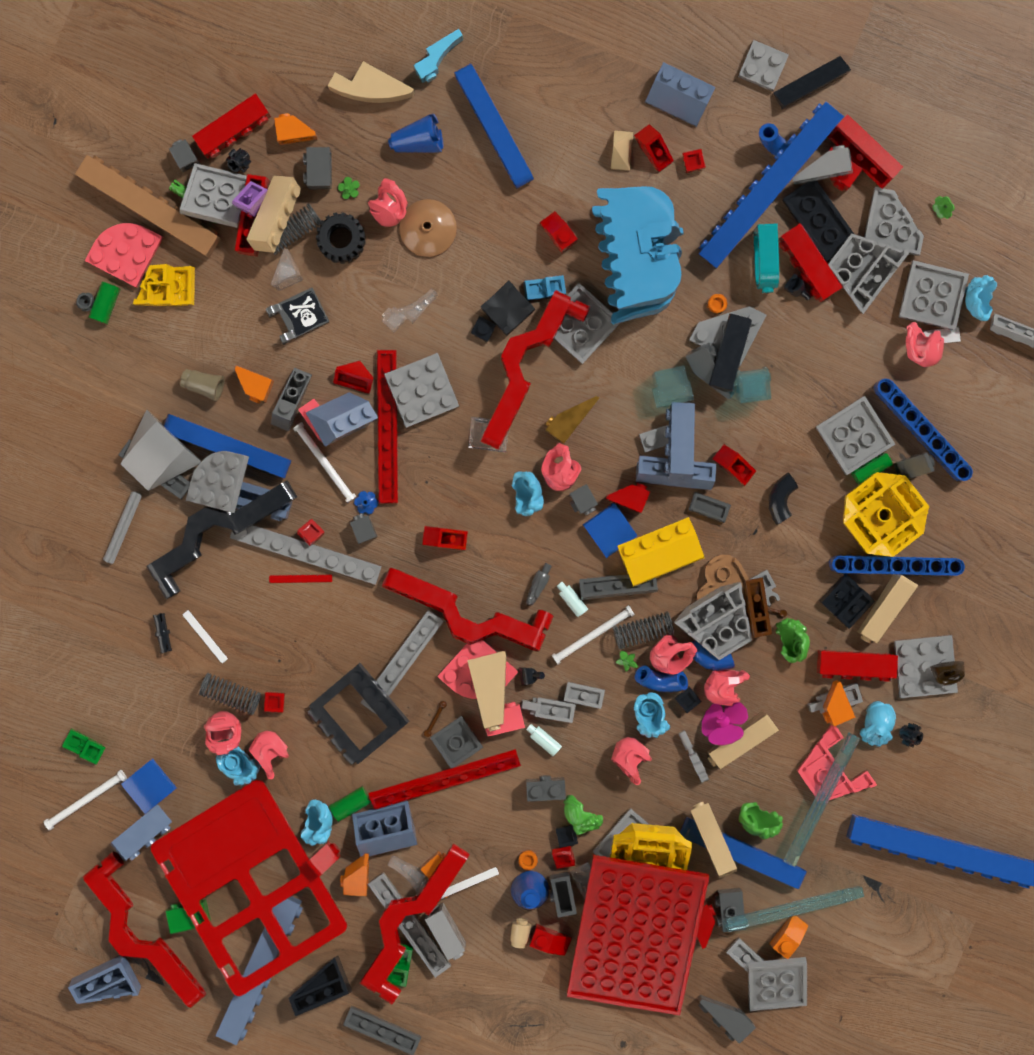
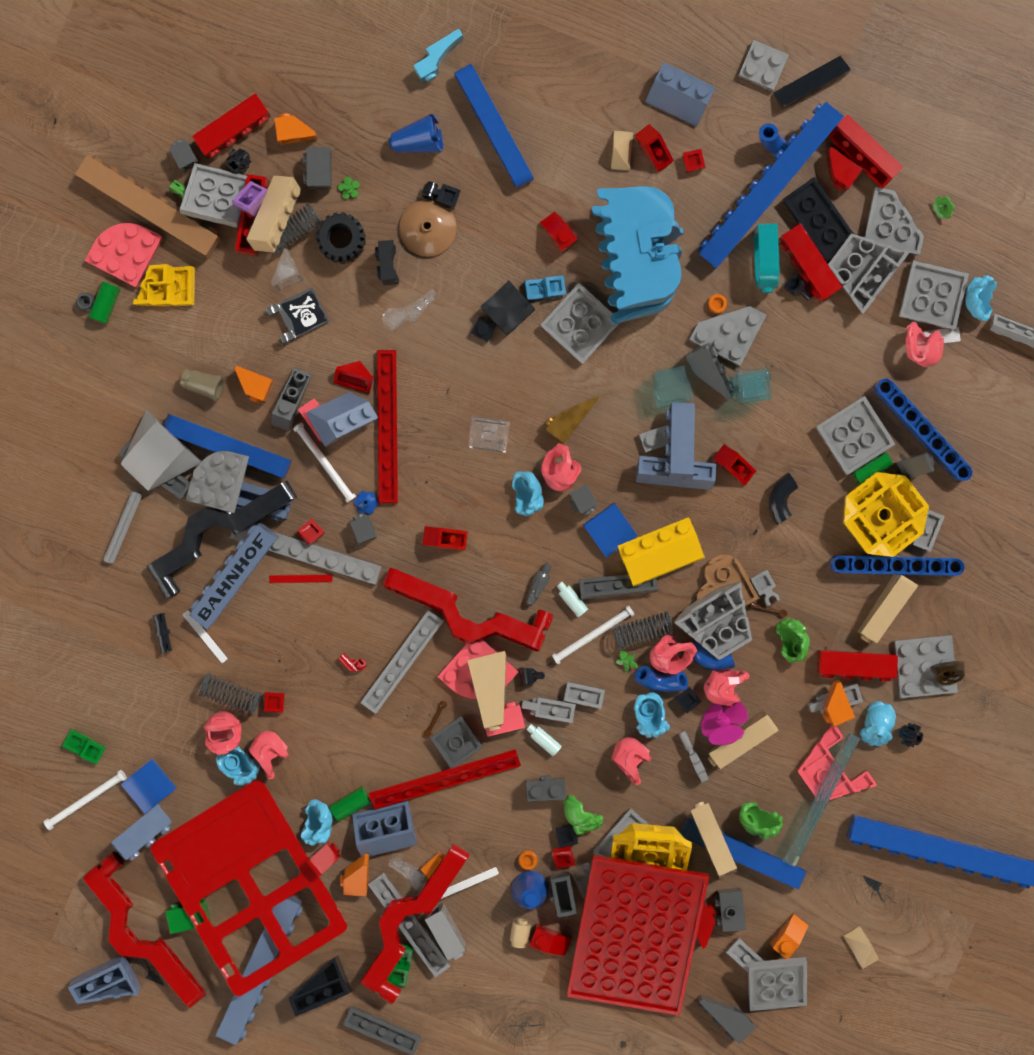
(233, 576): none -> sand blue brick
(352, 665): none -> red arm
(370, 86): tan slope -> none
(375, 698): black hinge -> none
(384, 209): coral helmet -> none
(385, 254): none -> black brick
(421, 390): light grey plate -> none
(446, 195): none -> black plate
(512, 356): red beam -> none
(631, 497): red slope -> none
(709, 507): dark grey tile -> none
(730, 352): black slope -> none
(756, 607): reddish brown slope -> none
(793, 908): clear light blue piece -> none
(829, 165): light grey slope -> none
(847, 601): black slope -> none
(861, 947): none -> tan slope
(932, 527): none -> light grey plate

